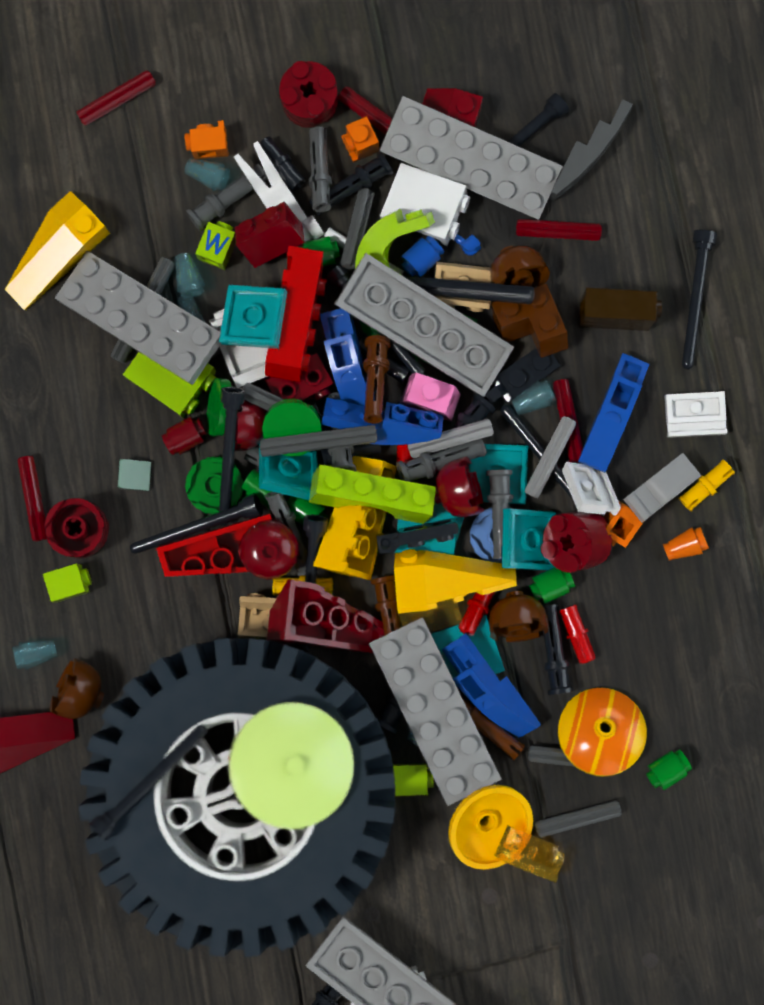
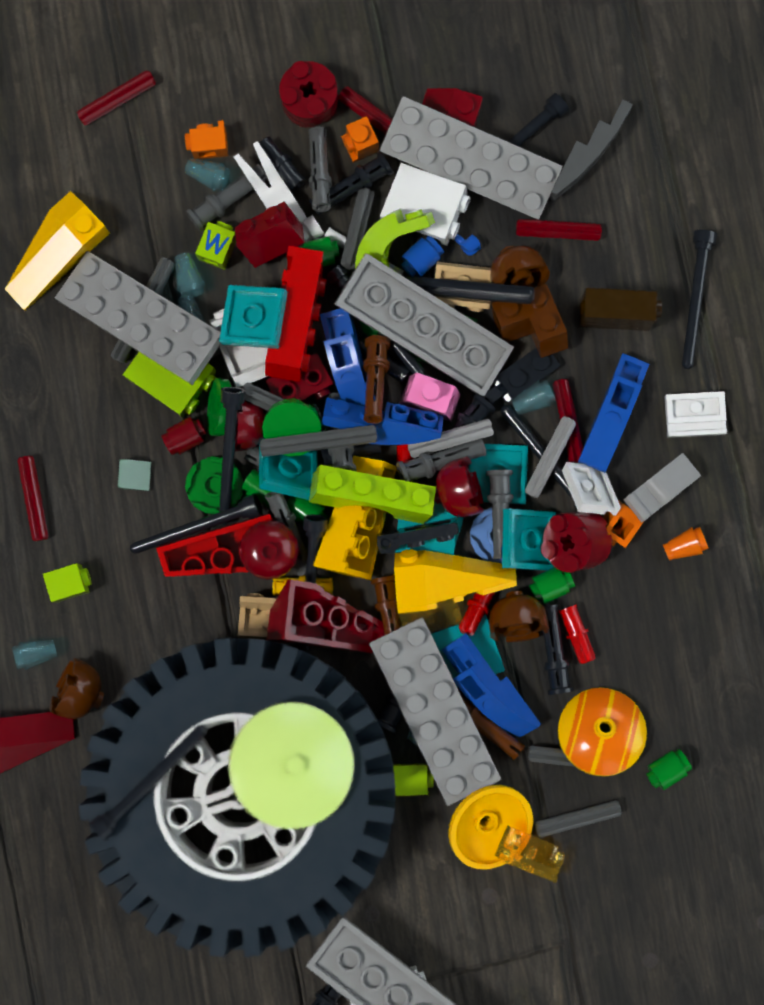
(60, 531): dark red brick -> none
(706, 485): yellow pin -> none

